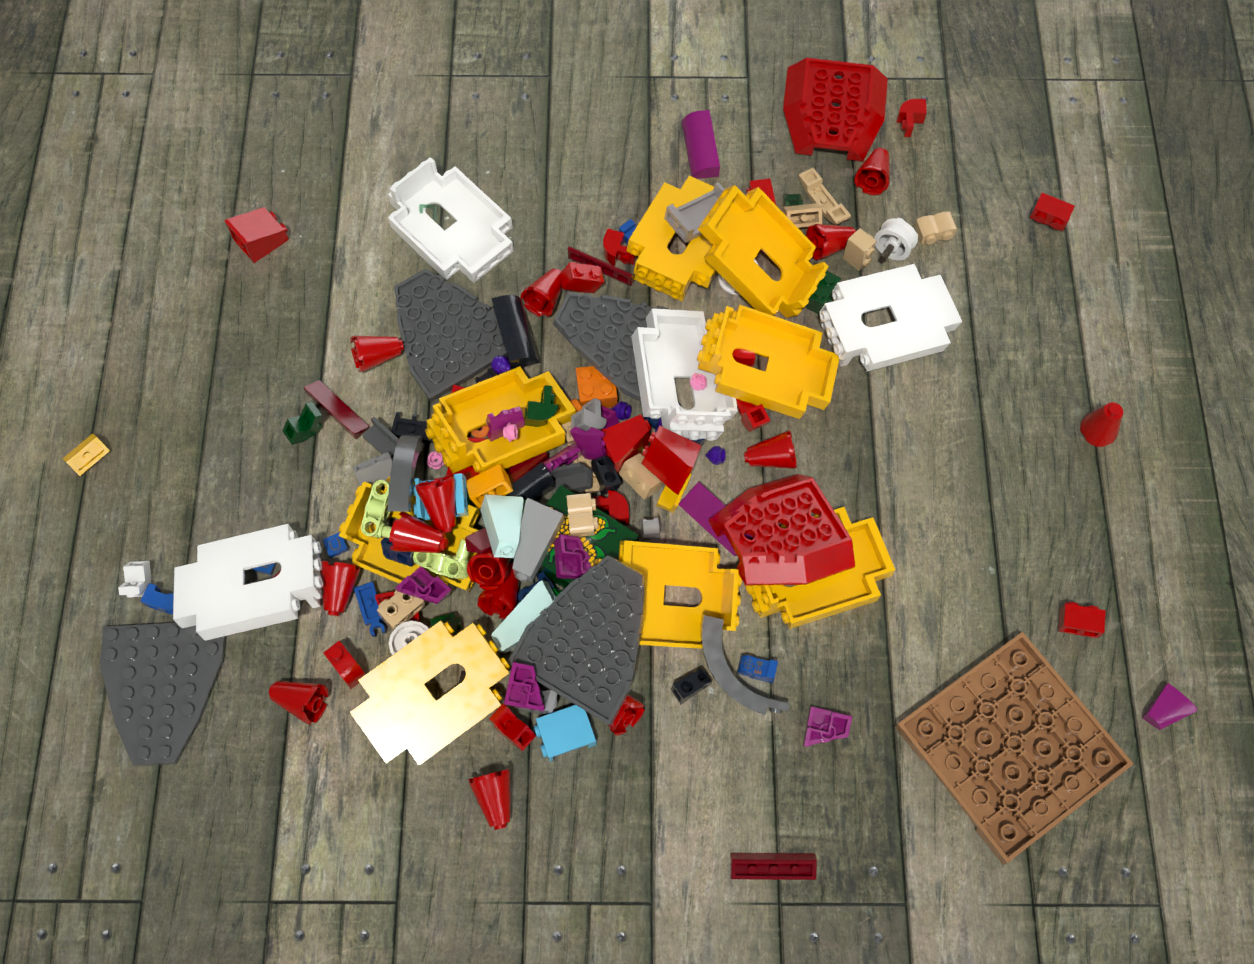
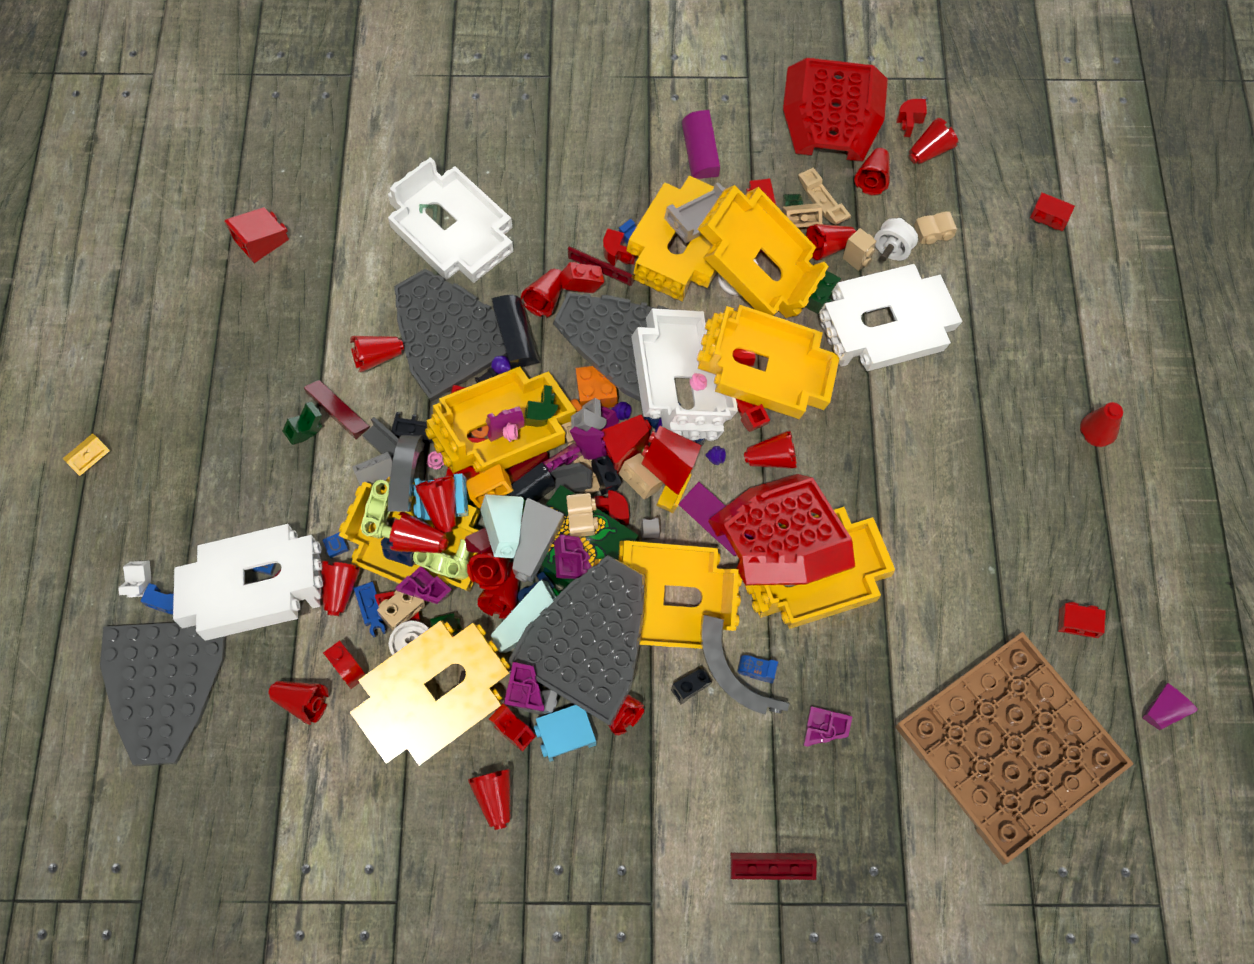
(933, 142): none -> red cone

